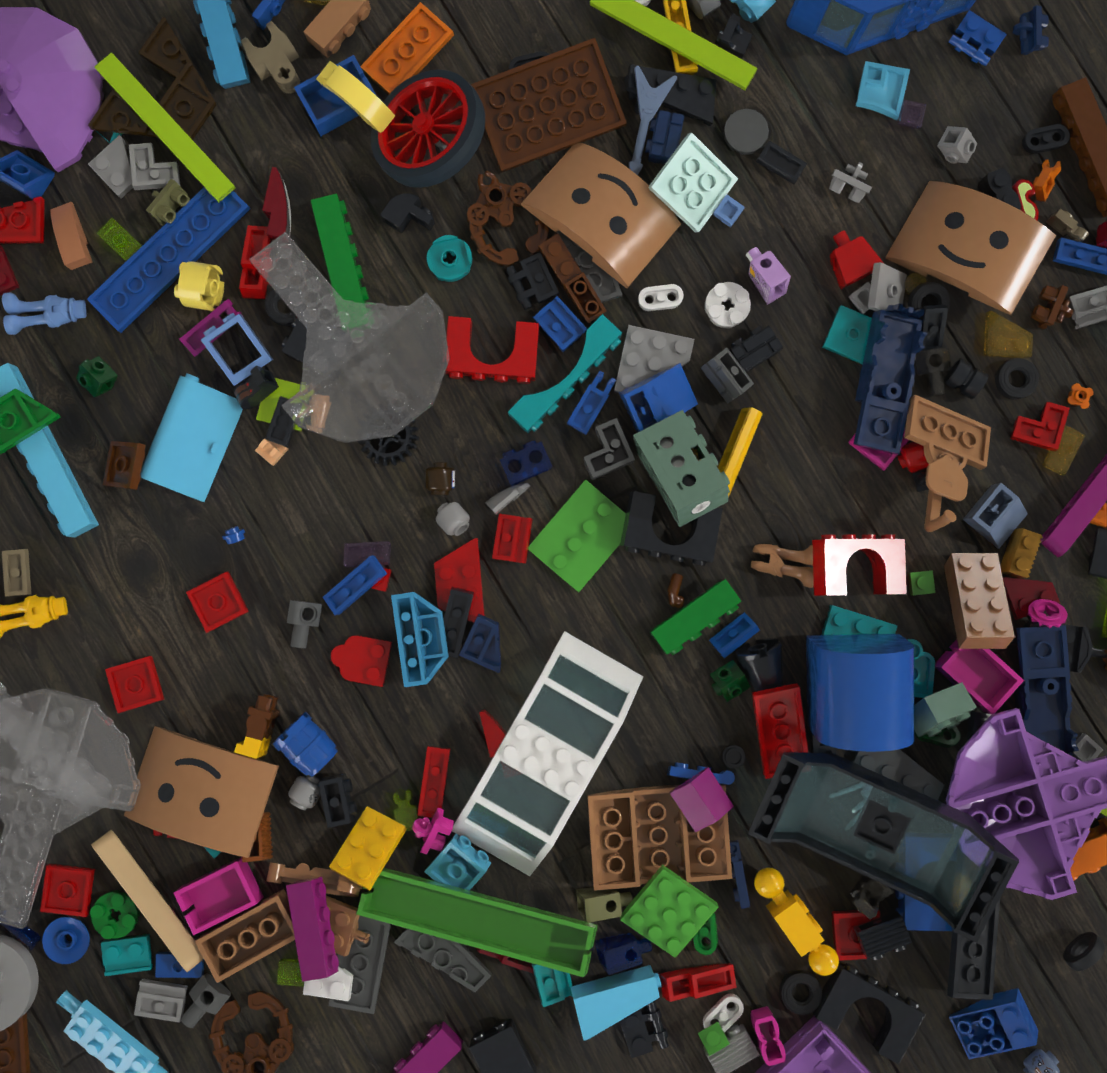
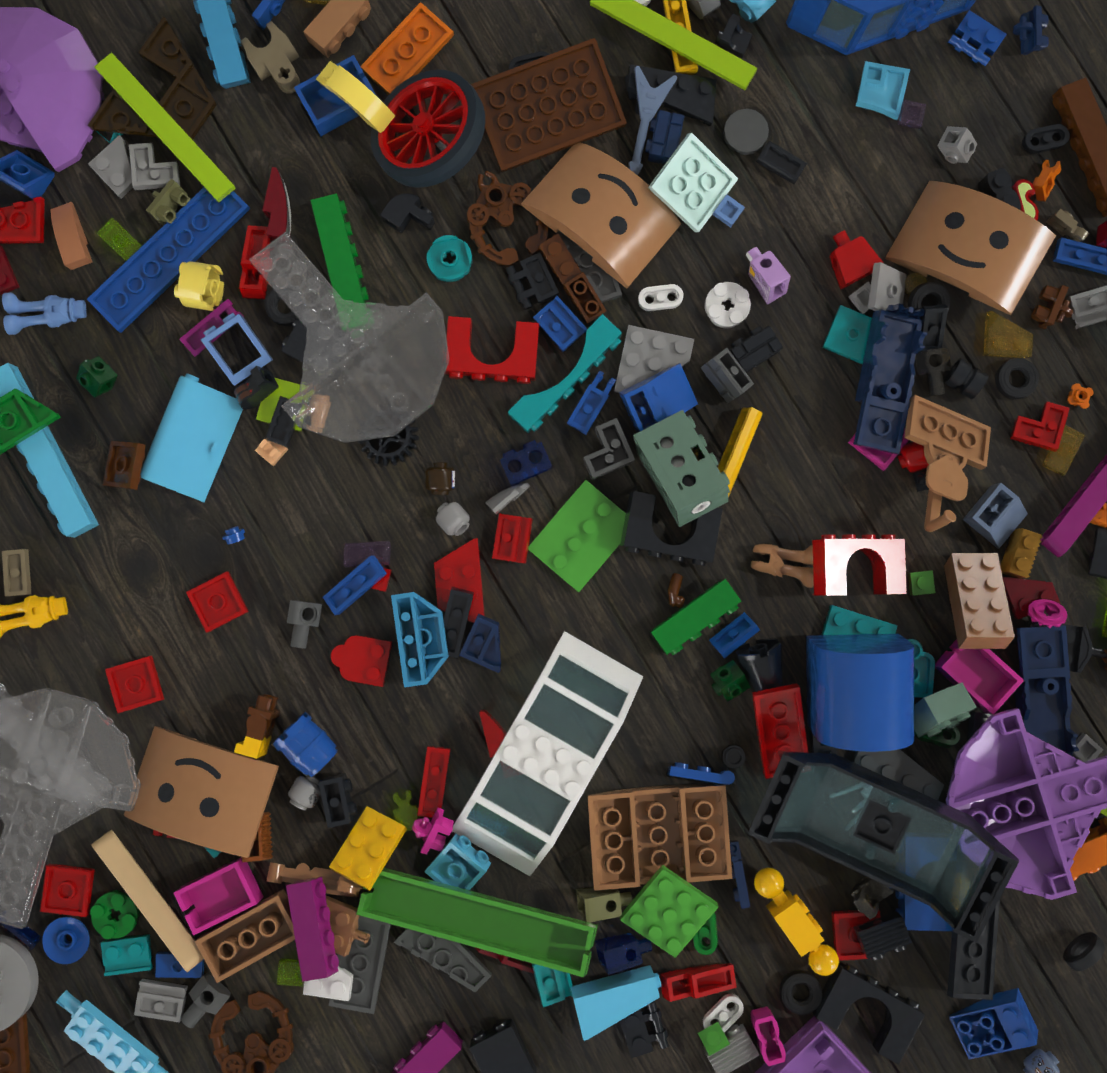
(702, 800): magenta slope -> none
(859, 188): light grey hips -> none

